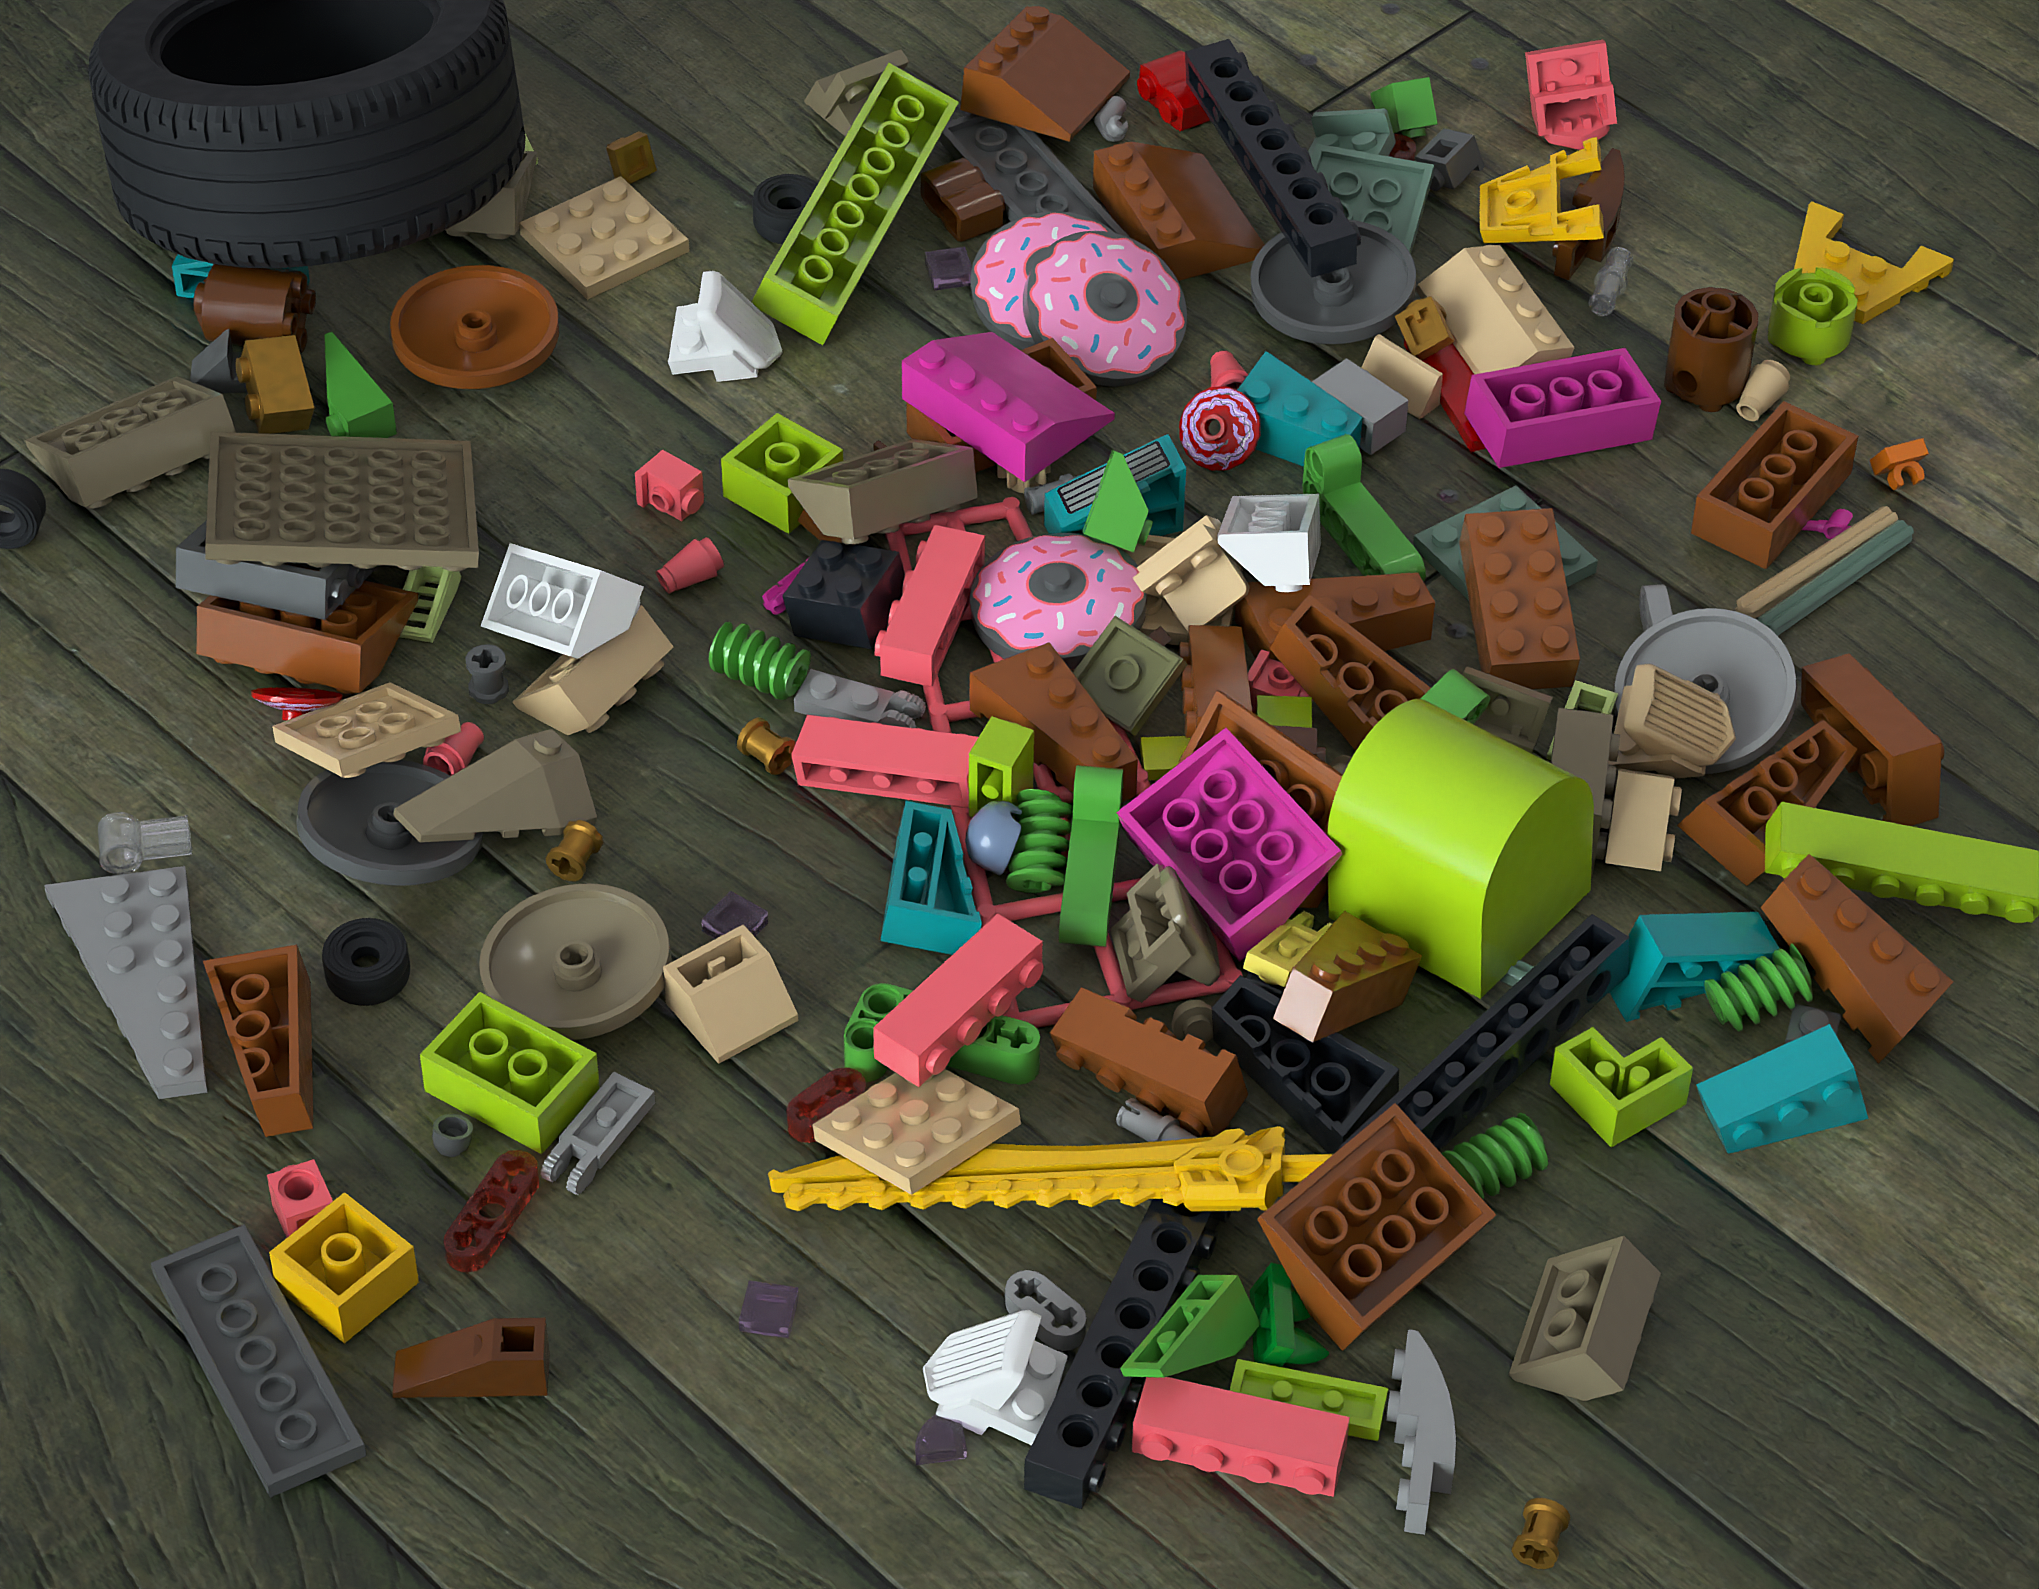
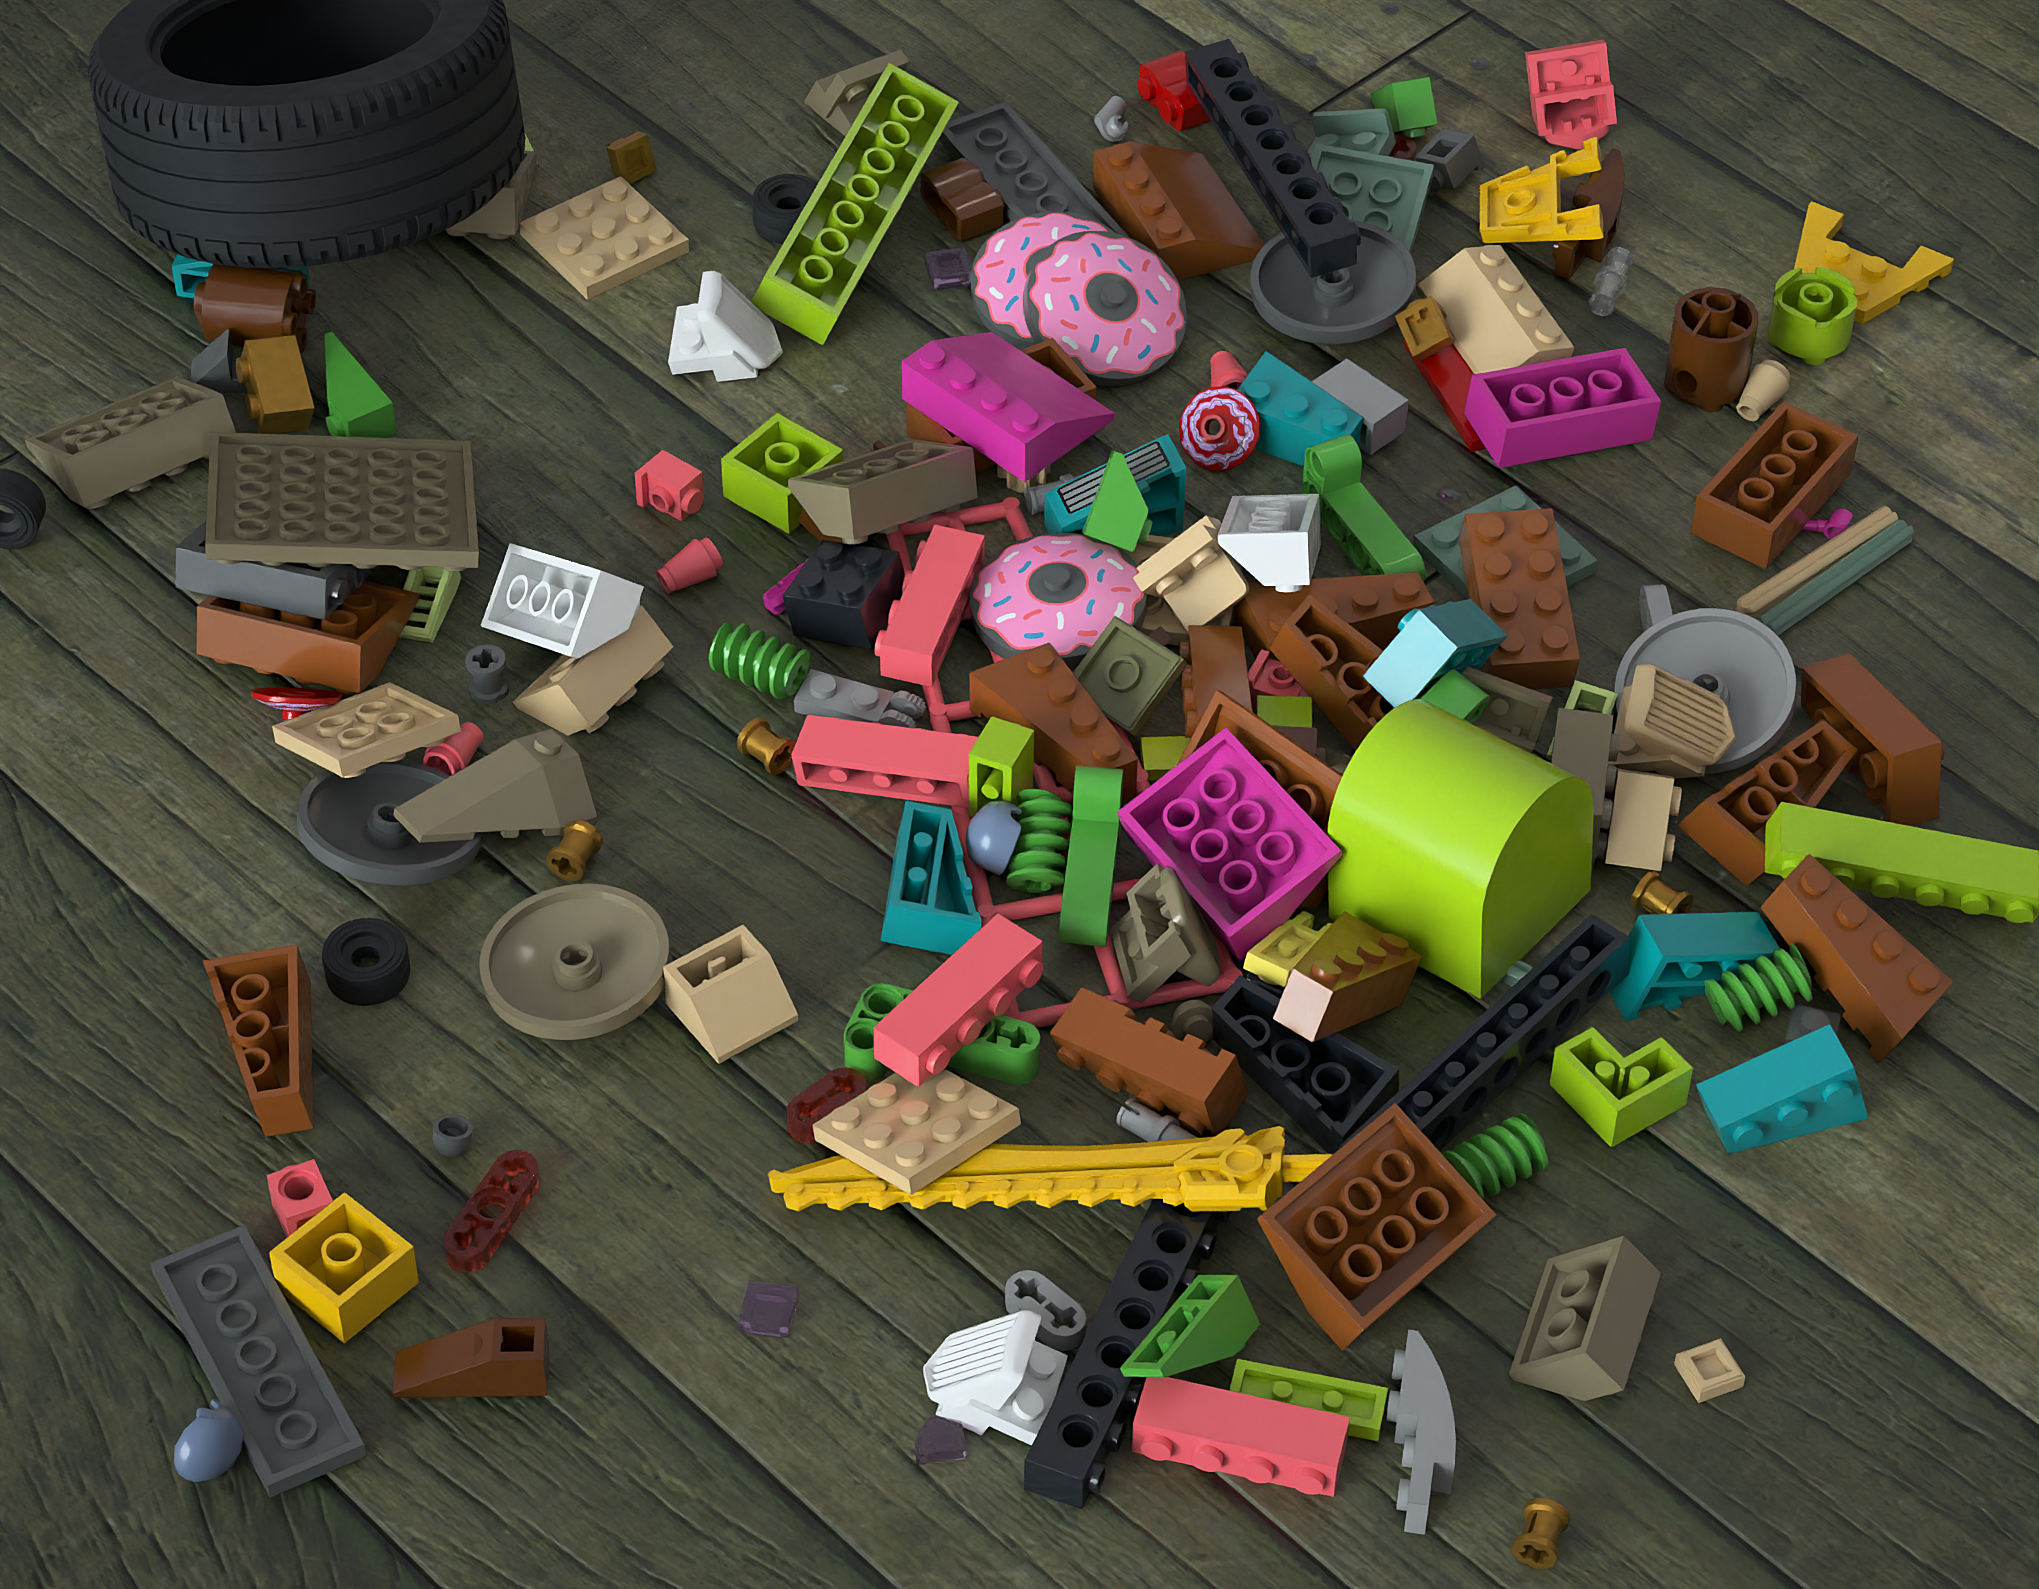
(128, 842): clear piece -> none
(142, 959): light grey wing -> none
(209, 1444): none -> sand blue hair
(474, 327): dark orange dish -> none
(510, 1072): lime brick -> none
(598, 1131): light grey hinge -> none
(732, 913): clear purple tile -> none
(1041, 76): dark orange slope -> none
(1277, 1308): green tile -> none
(1405, 374): tan slope -> none
(1430, 646): none -> wedge
(1659, 897): none -> pearl gold bush
(1709, 1370): none -> tan tile
(1901, 458): orange tile -> none

